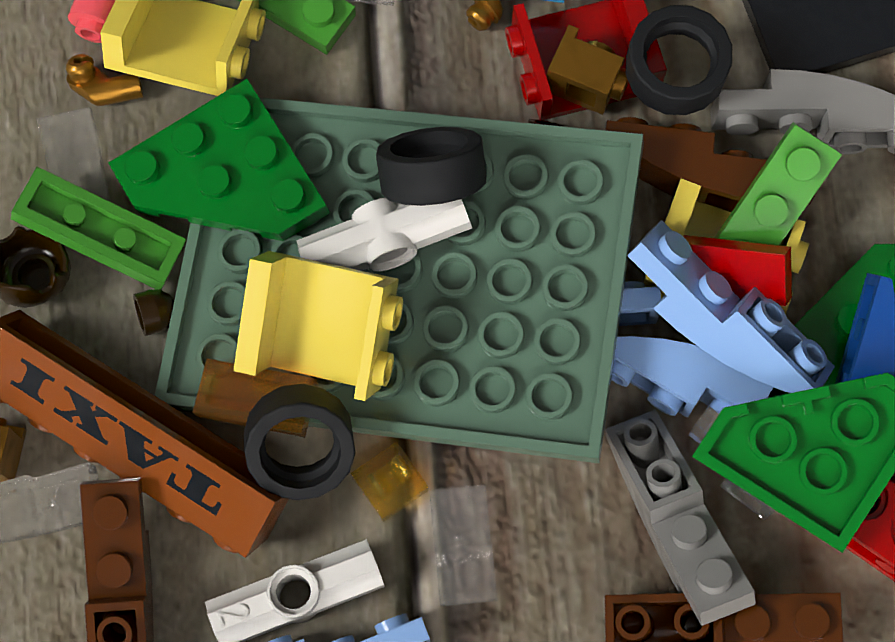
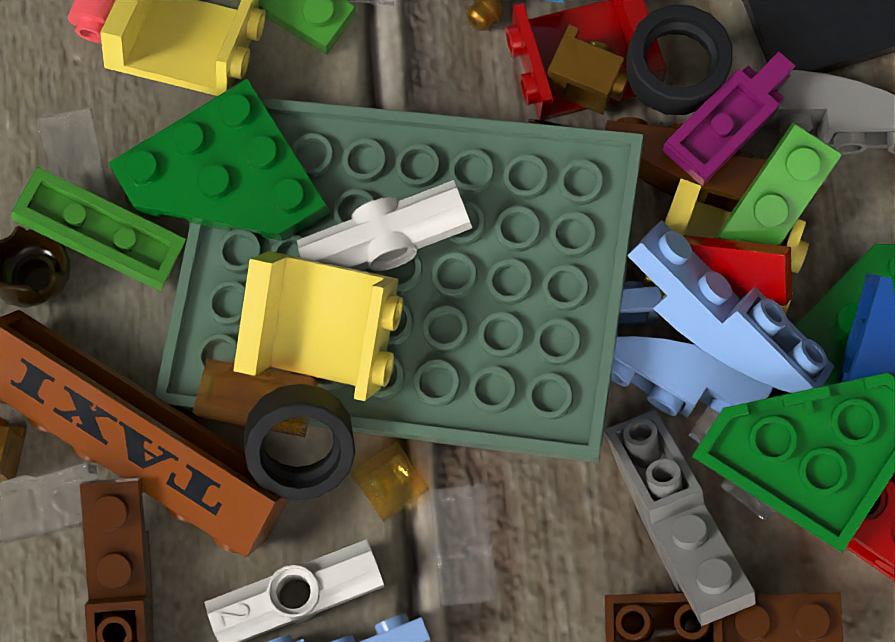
(97, 86): pearl gold arm -> none
(153, 310): dark brown hinge -> none
(431, 166): black tyre -> none
(728, 119): none -> magenta hinge

